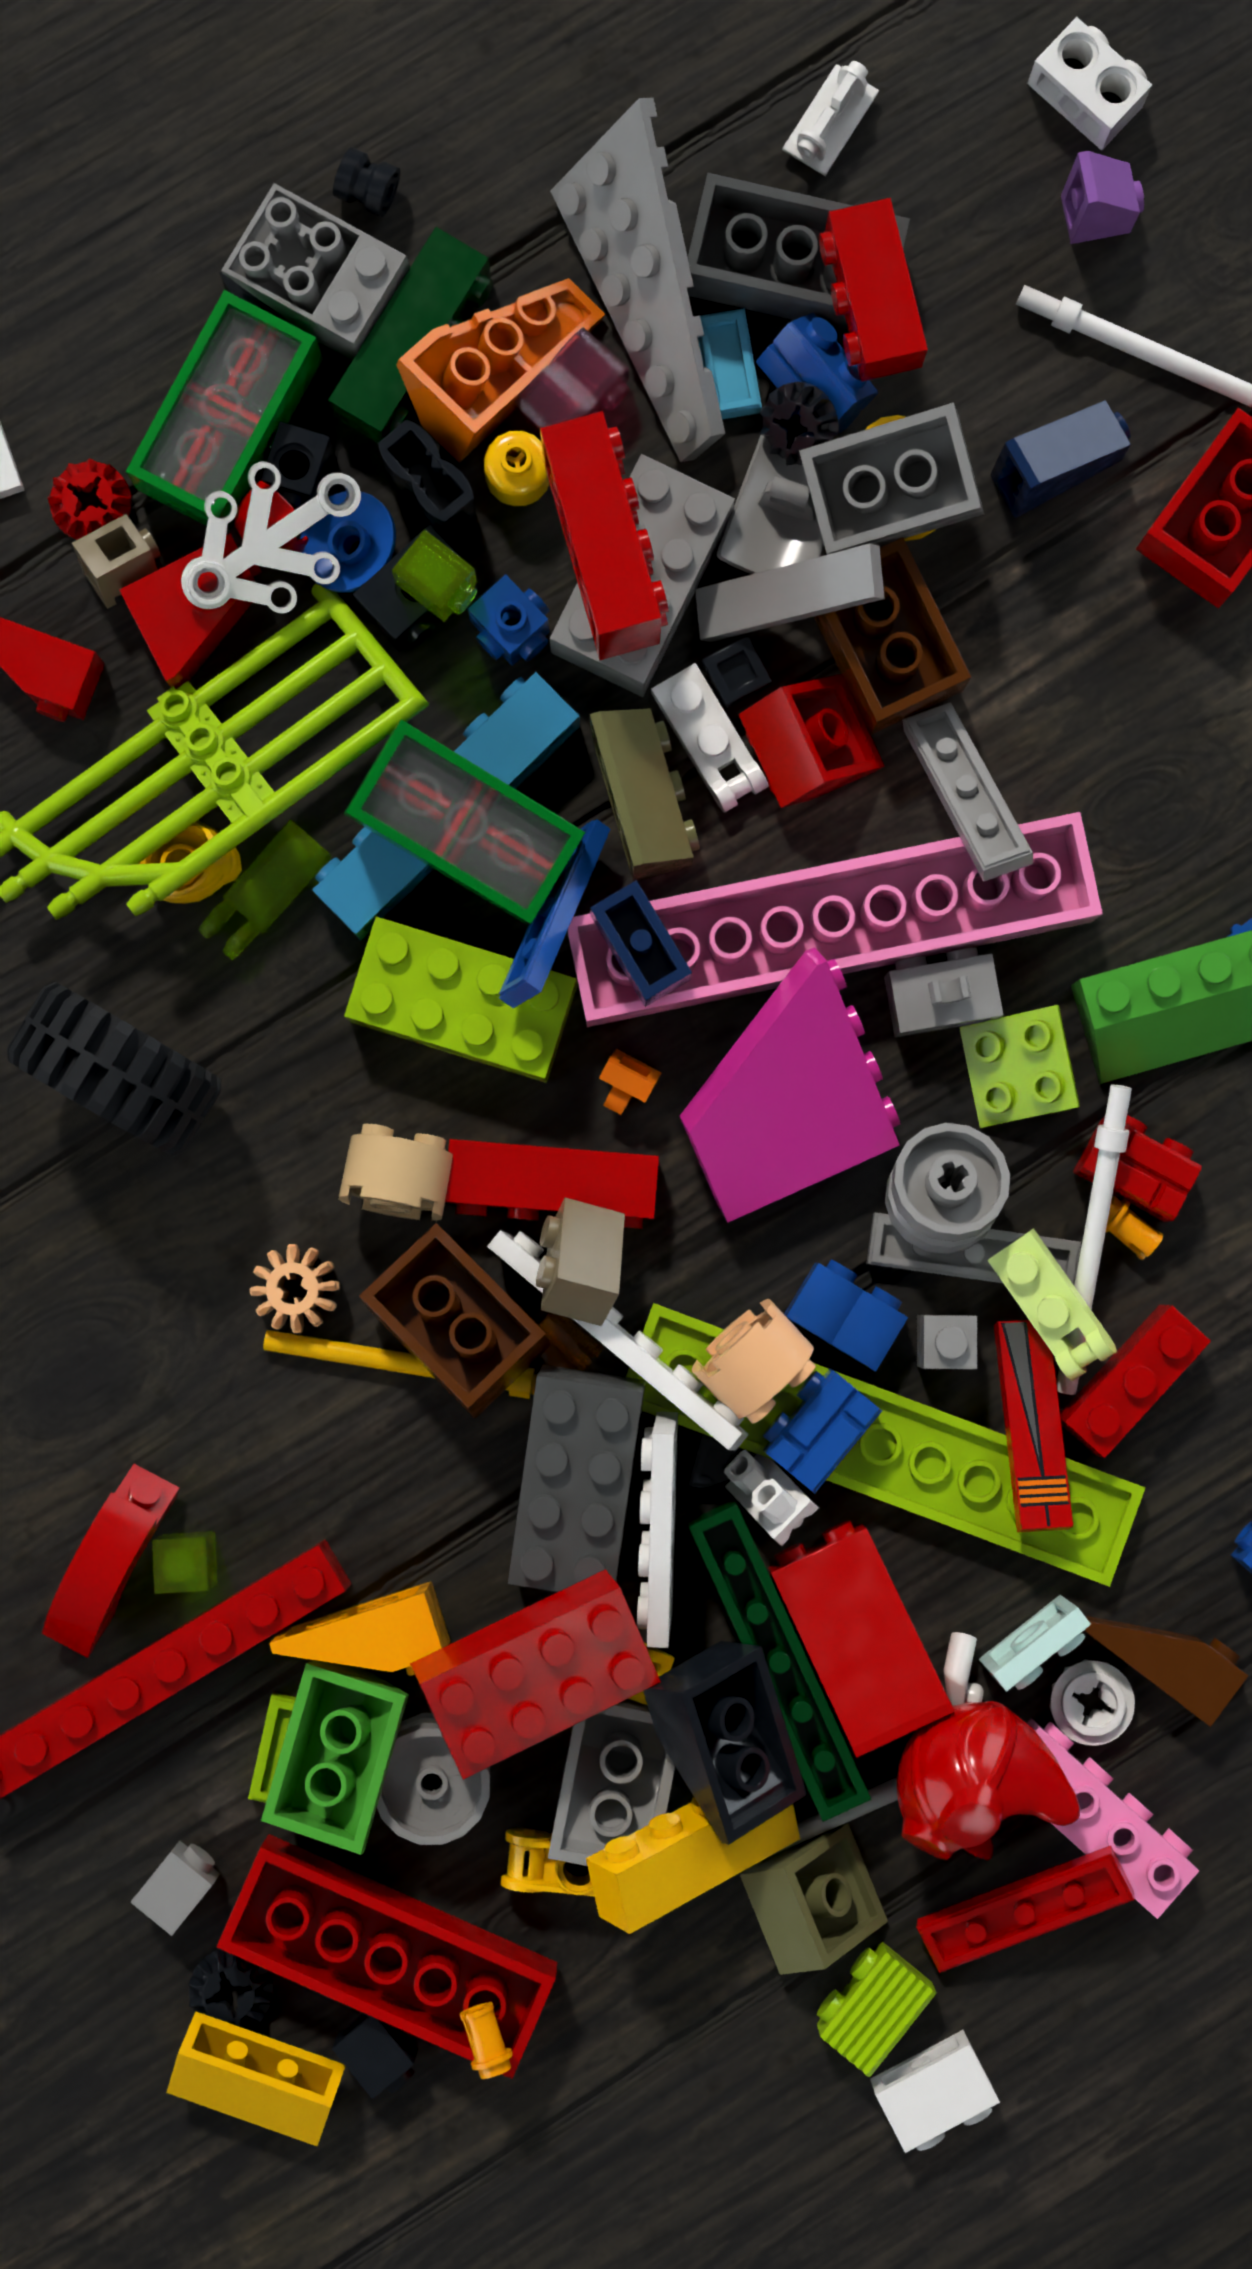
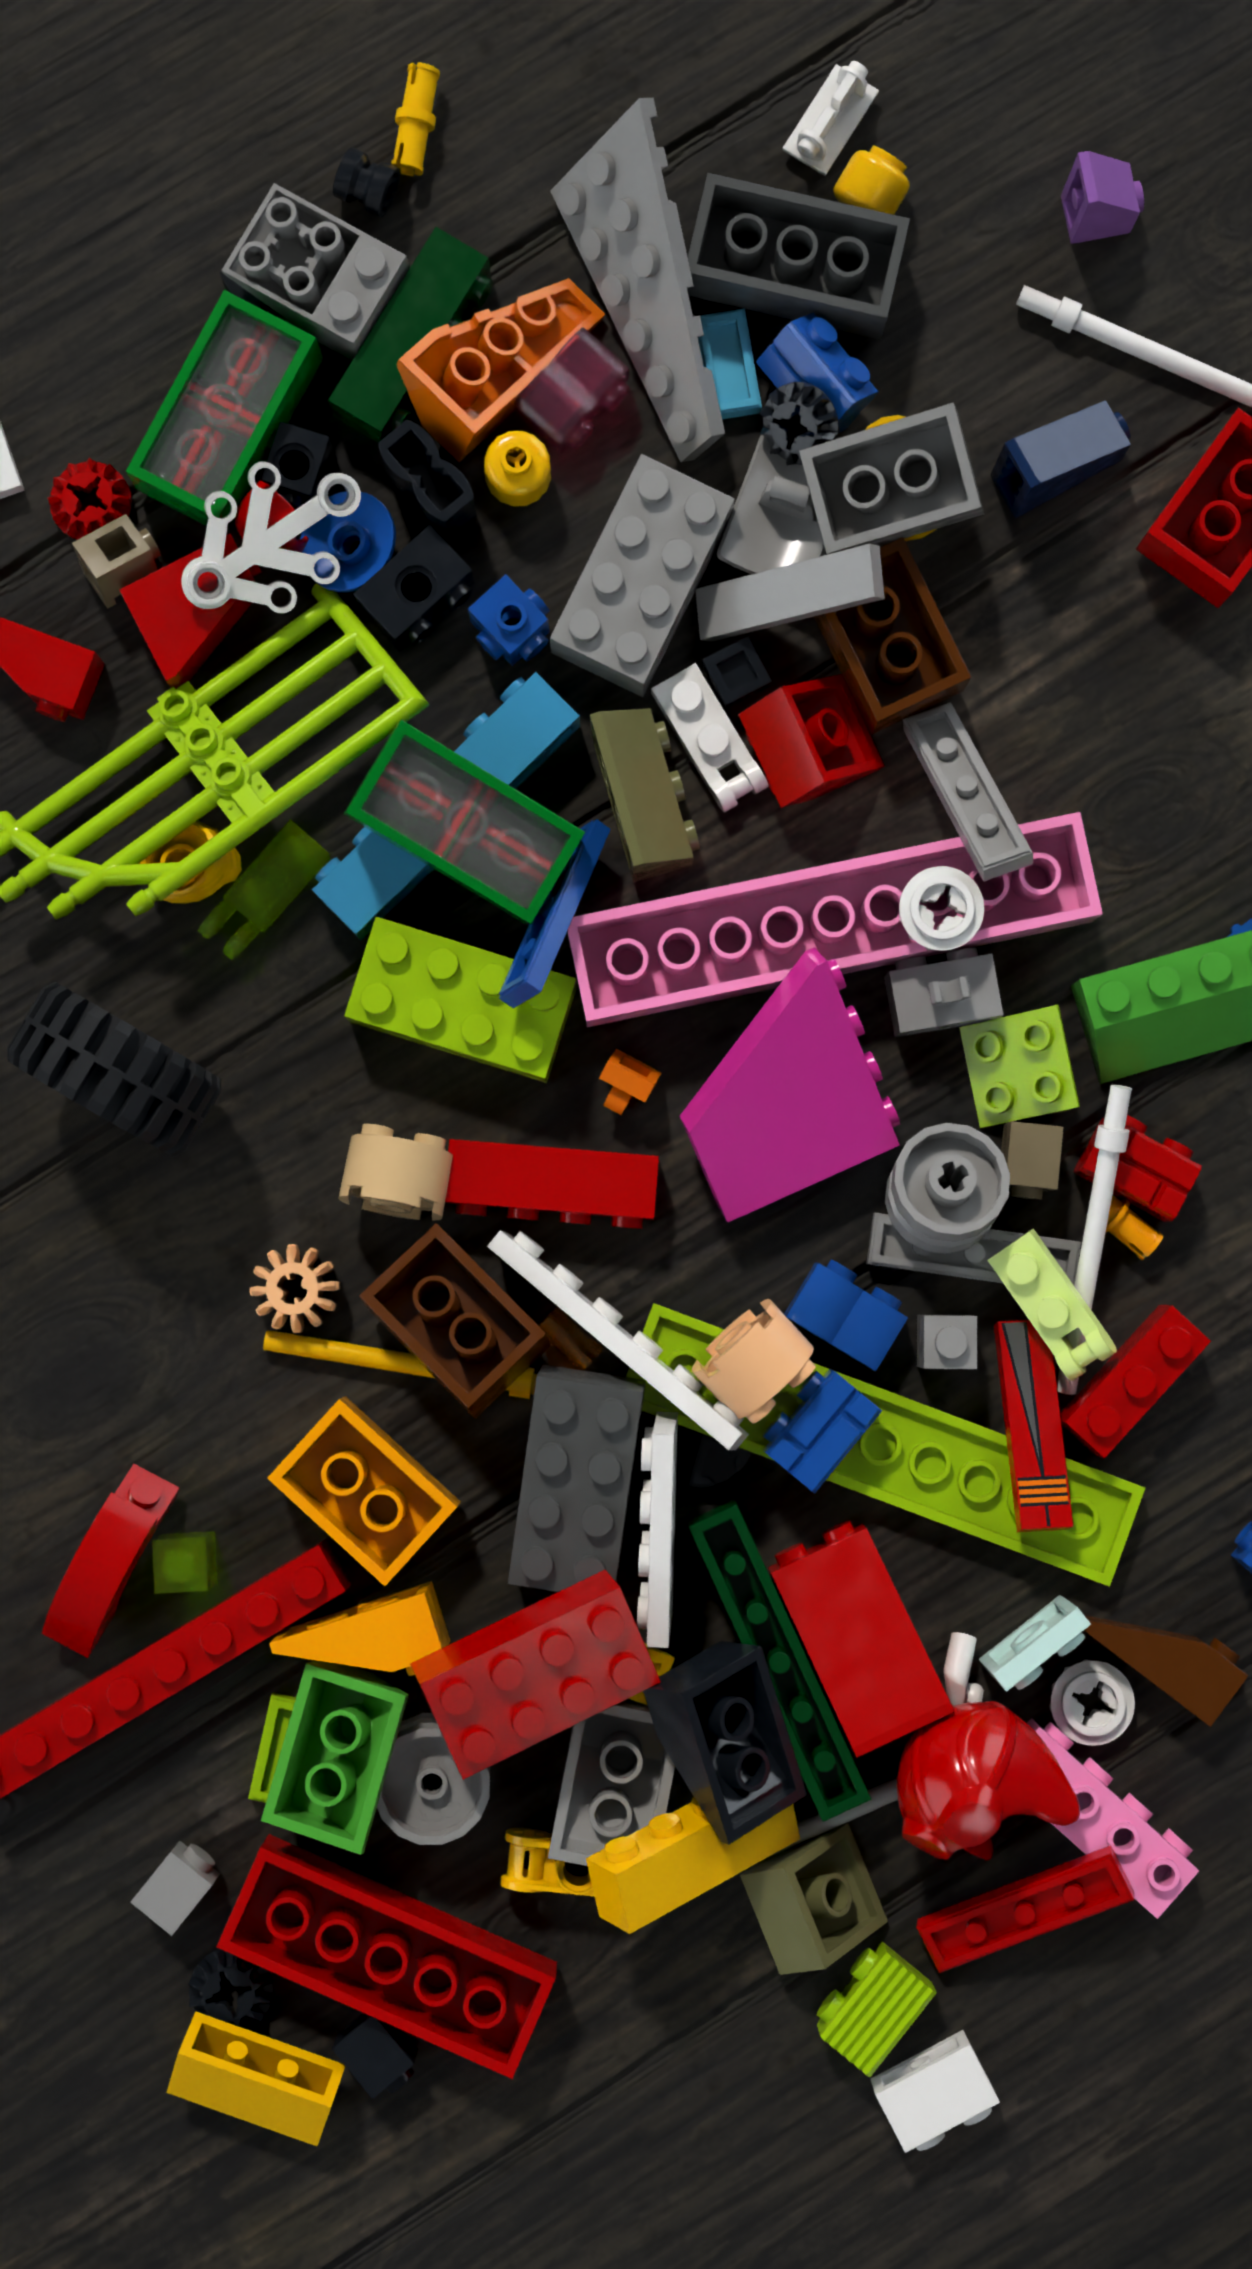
(364, 1490): none -> light orange brick
(415, 118): none -> yellow pin
(436, 577): clear neon green brick -> none
(486, 2041): light orange pin -> none
(581, 1261): dark tan brick -> none
(602, 536): red brick -> none
(640, 943): dark blue brick -> none
(768, 1494): white hips -> none
(873, 181): none -> yellow head
(873, 290): red brick -> none
(963, 898): none -> white gear
(1032, 1158): none -> dark tan brick
(1078, 91): white brick -> none

